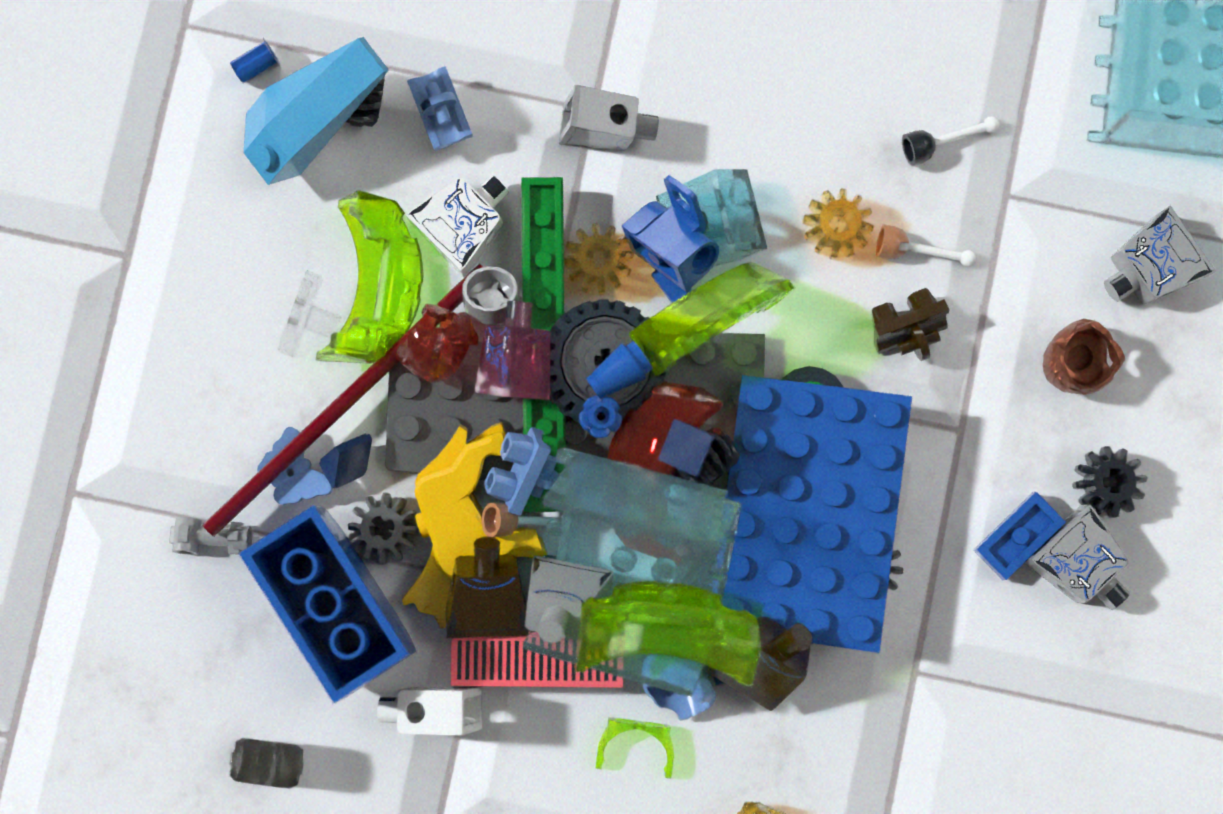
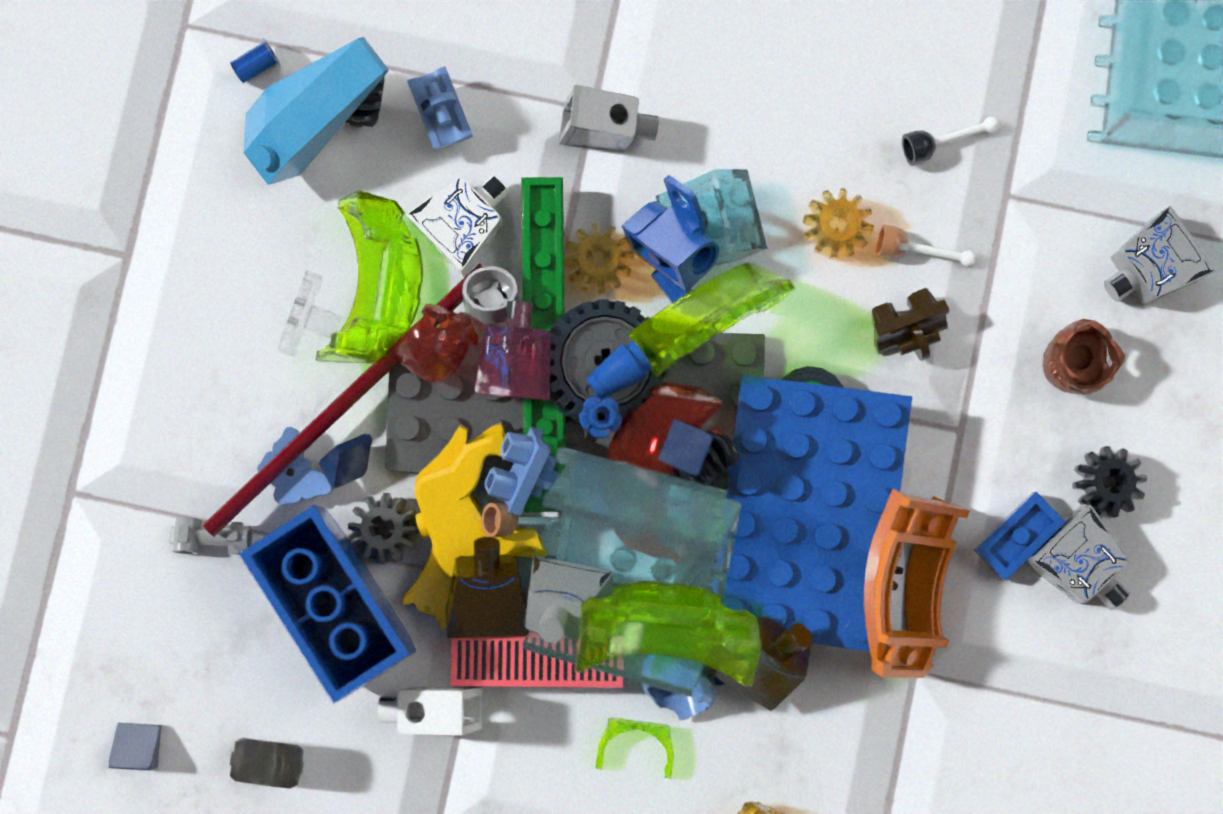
(135, 746): none -> slope
(930, 528): none -> orange wedge

